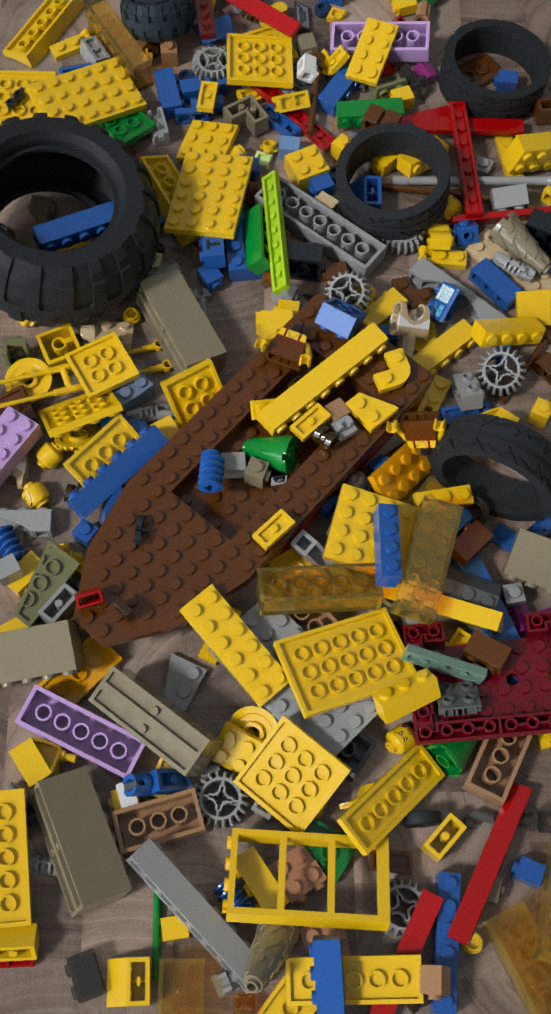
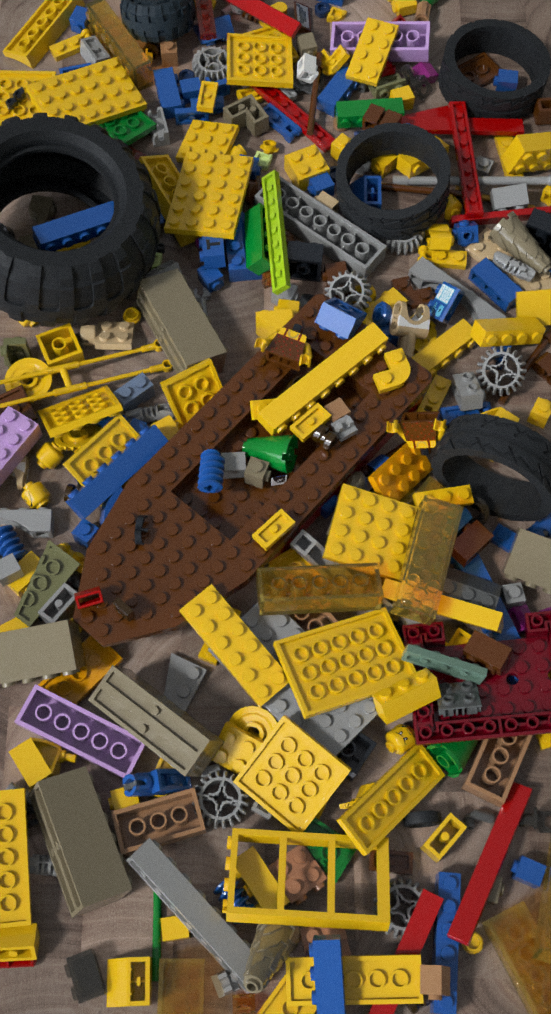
(78, 19): none -> blue brick
(102, 365): yellow plate -> none
(125, 801): white sticker -> none
(288, 145): medium blue brick -> none
(291, 101): yellow hinge -> none
(370, 411): yellow wing -> none
(382, 314): none -> blue brick
(387, 545): blue brick -> none

